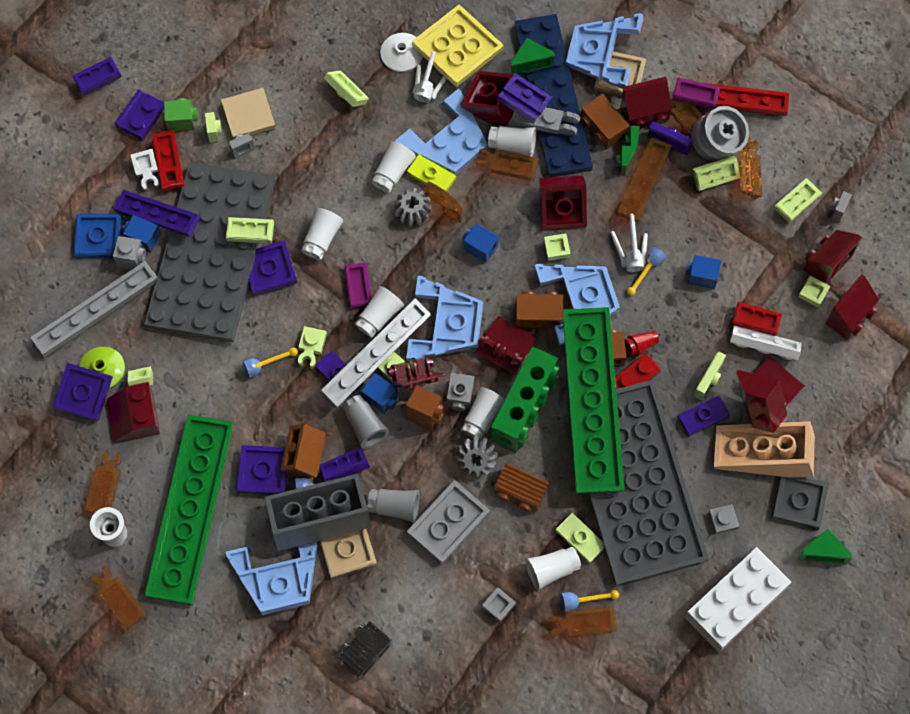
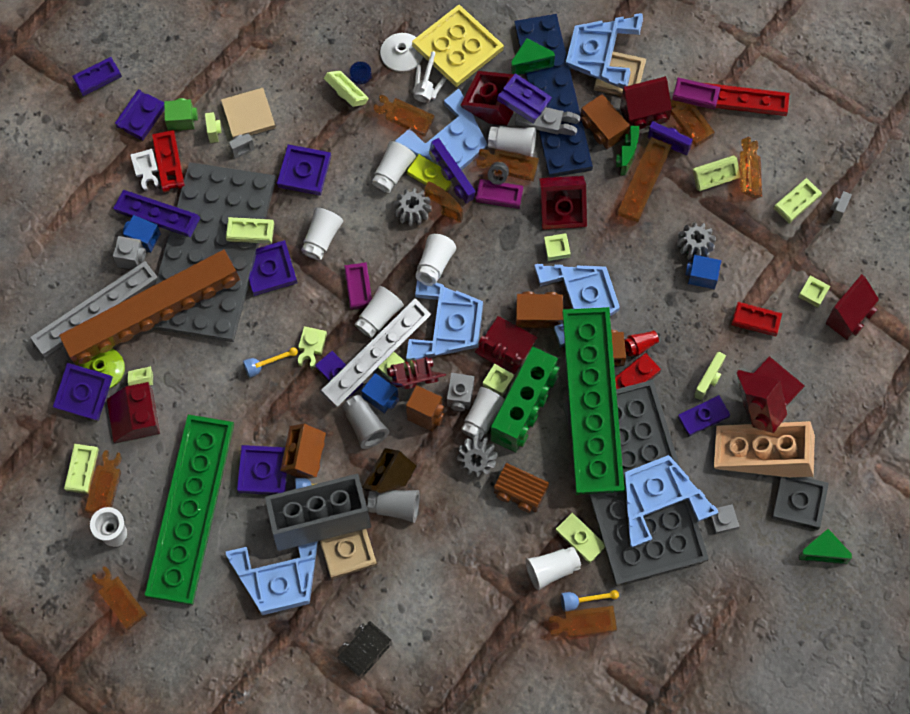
(81, 468): none -> yellowish green plate
(97, 235): blue tile -> none
(149, 307): none -> dark orange brick
(304, 169): none -> dark purple plate
(344, 465): dark purple plate -> none
(360, 72): none -> clear blue tile
(390, 472): none -> dark brown slope
(405, 115): none -> clear orange plate
(435, 258): none -> white plant
(448, 522): light grey plate -> none
(451, 171): none -> dark purple plate
(480, 242): blue brick -> none
(498, 179): none -> dark grey bush
(498, 380): none -> yellowish green plate
(498, 604): light grey plate -> none
(501, 195): none -> magenta tile
(633, 260): white plant -> none
(654, 258): hinge -> none
(658, 487): none -> light blue wing
(688, 239): none -> light grey gear
(720, 133): light grey wheel -> none
(737, 599): white brick -> none
(765, 343): white plate -> none
(832, 255): dark red slope -> none

